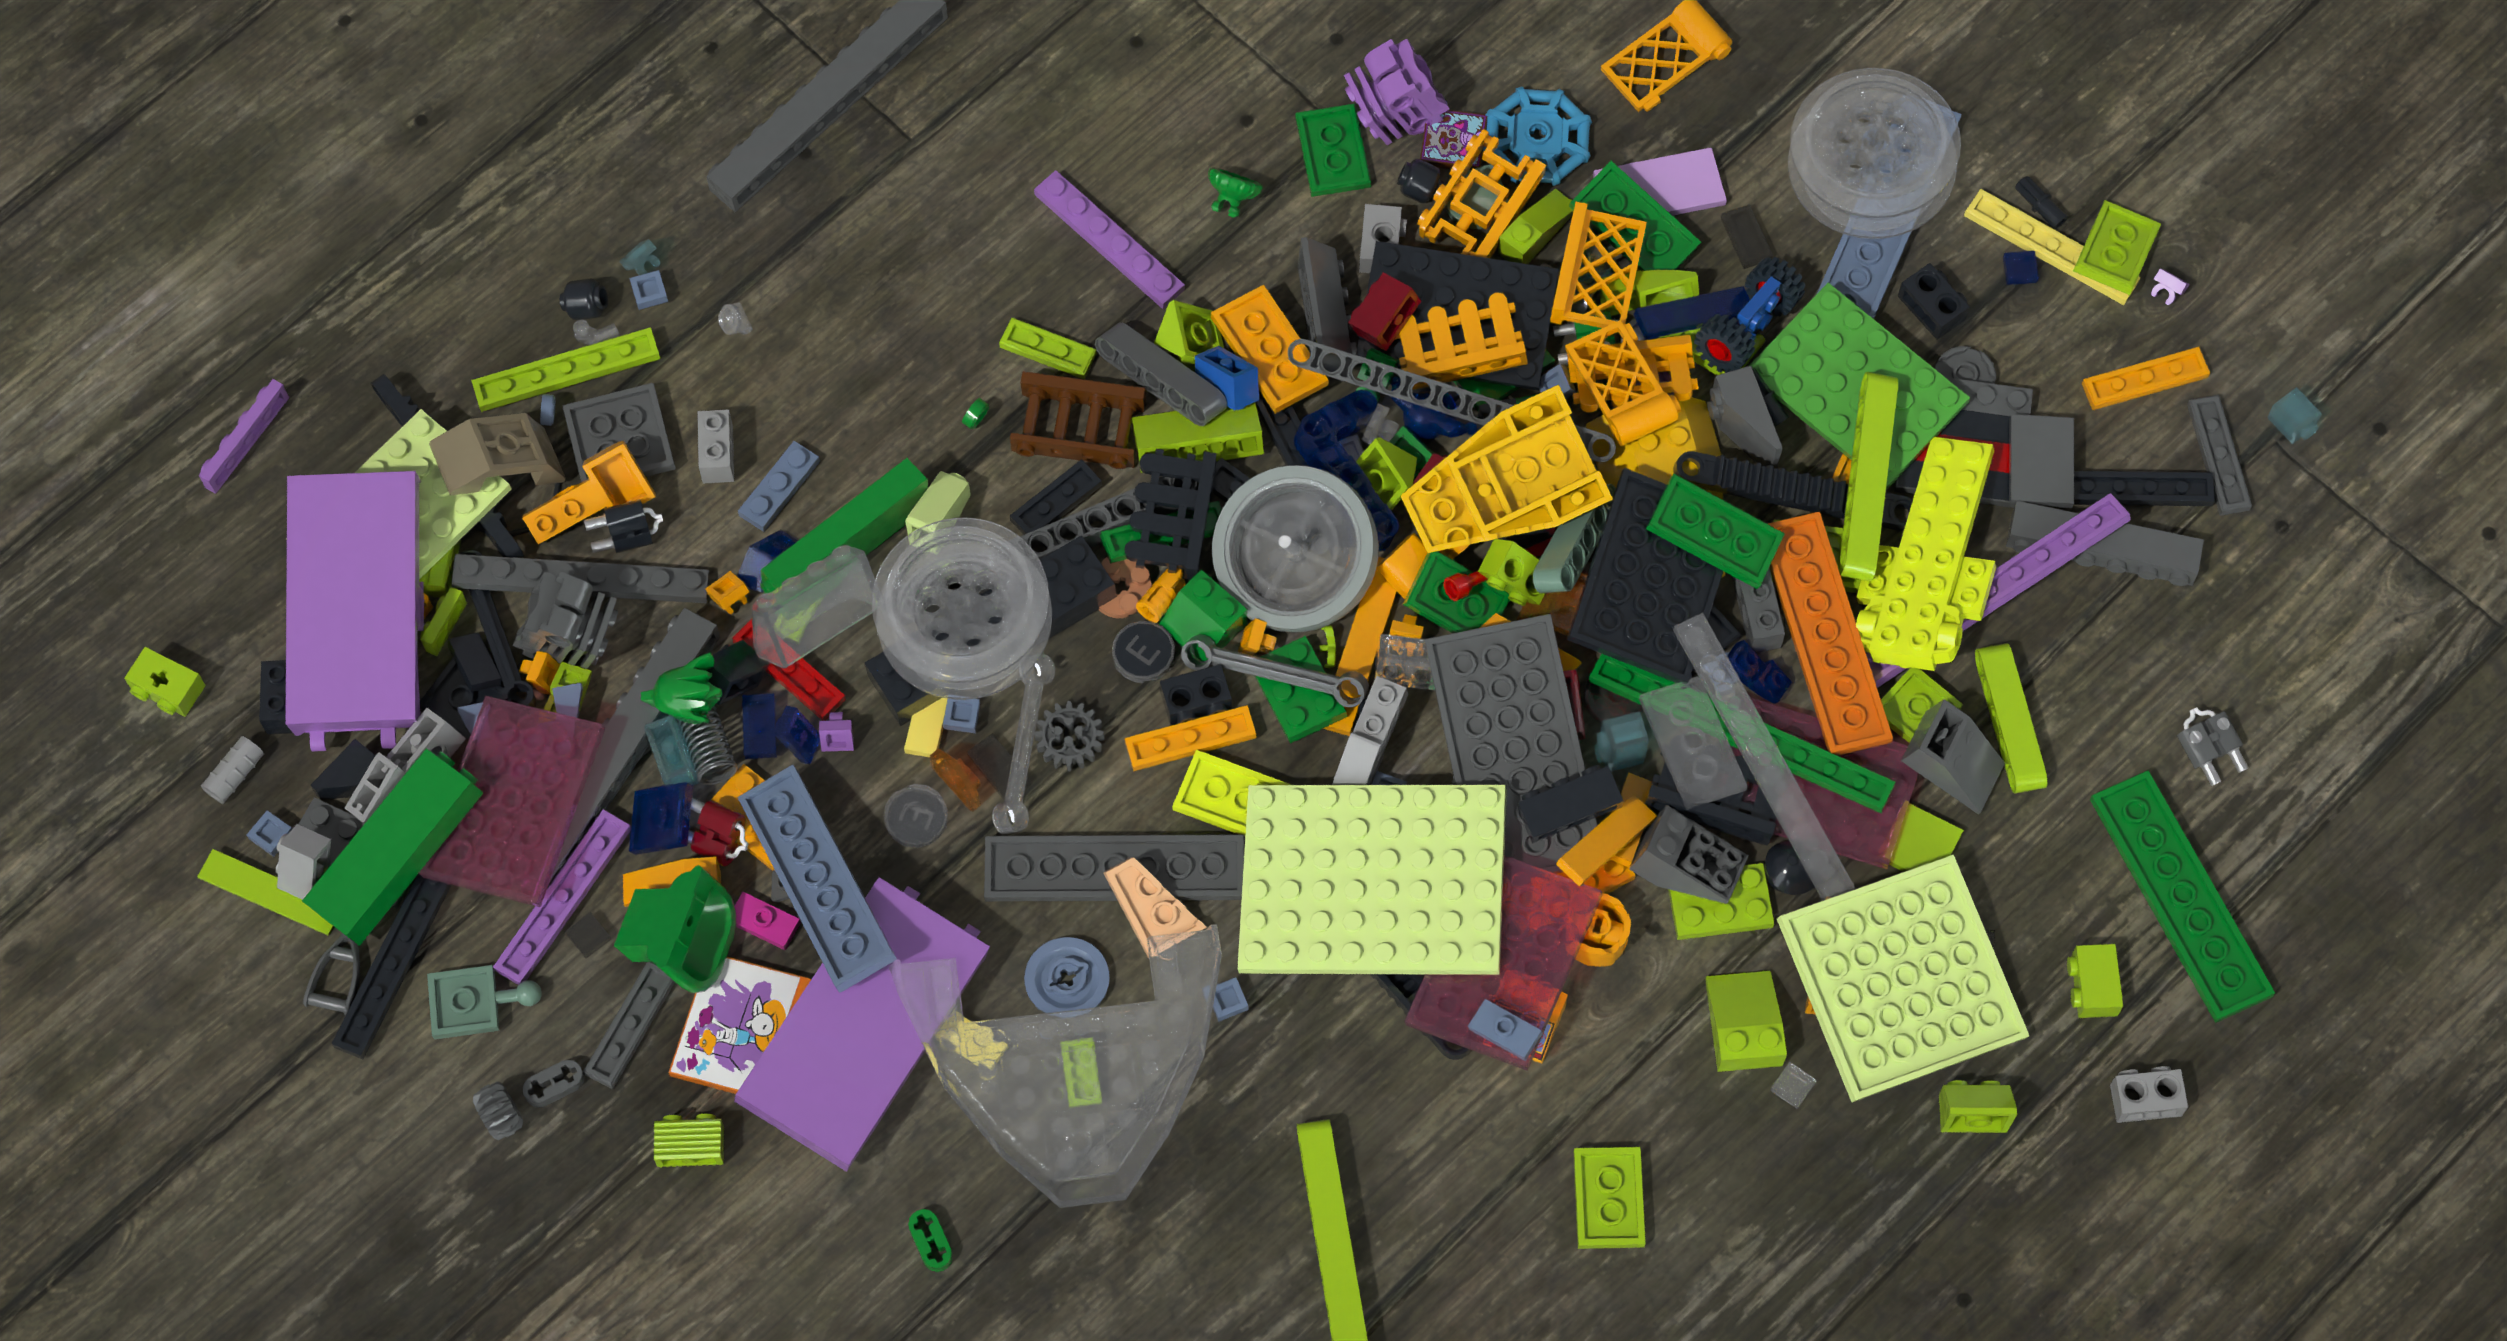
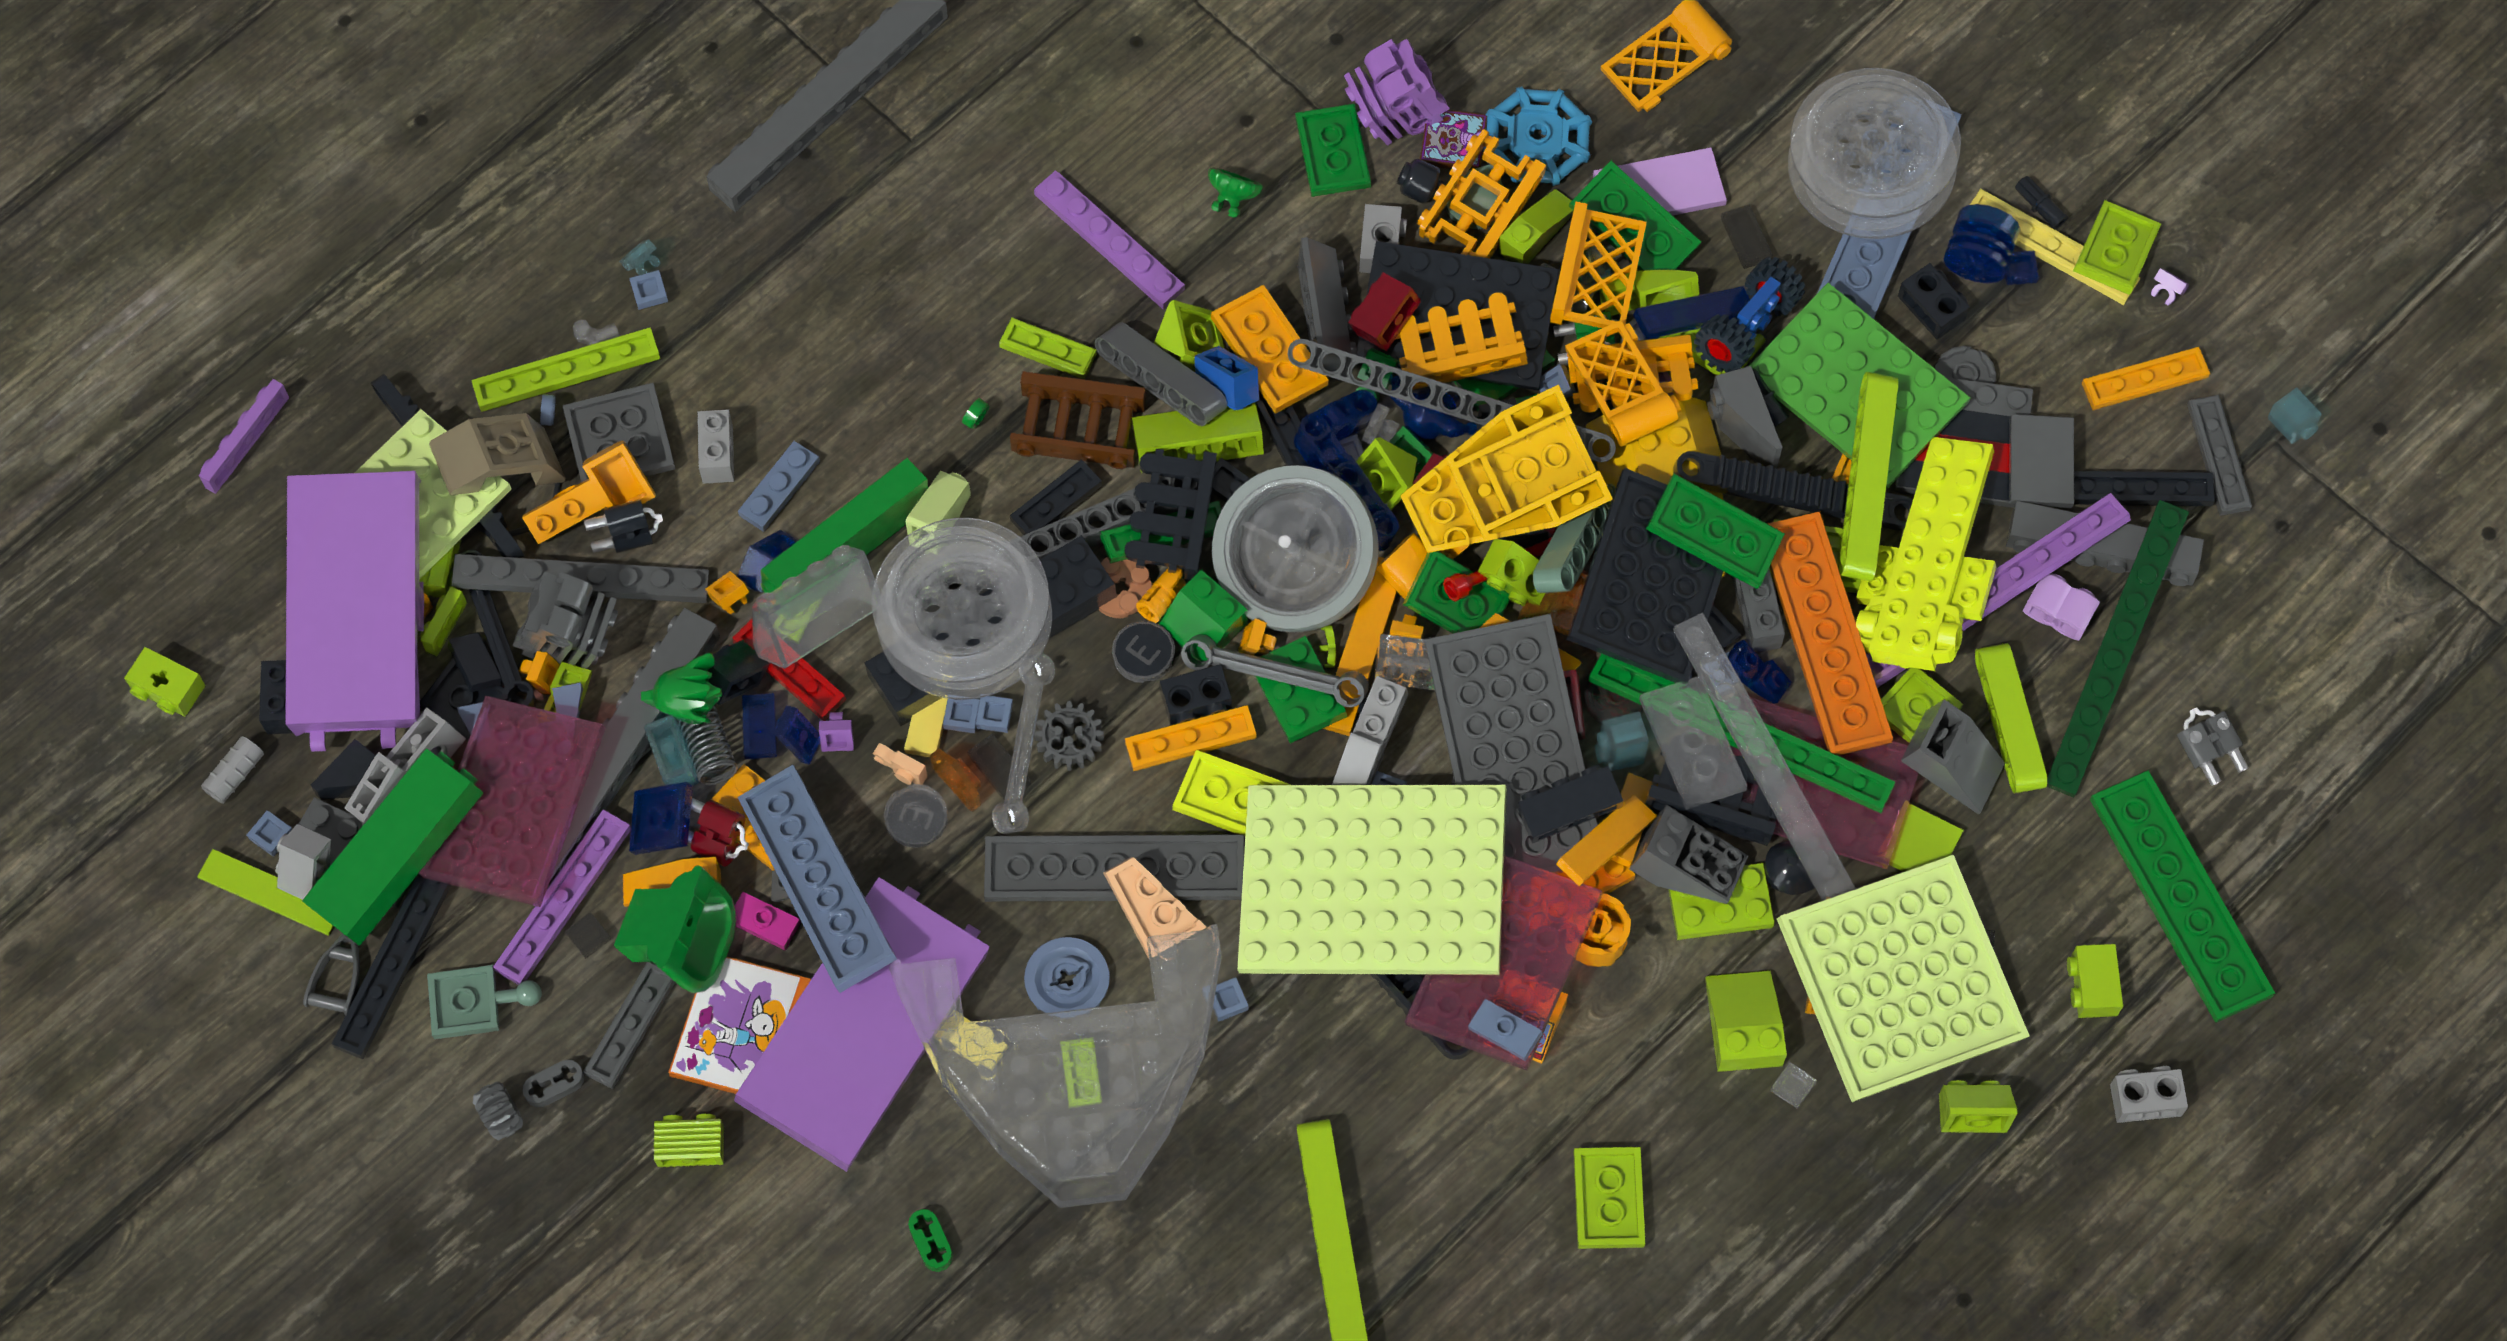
(584, 299): black head -> none
(734, 319): clear plate -> none
(904, 767): none -> light nougat plate
(994, 713): none -> sand blue plate
(1981, 243): none -> clear blue wheel
(2061, 606): none -> lavender brick
(2116, 648): none -> dark green plate

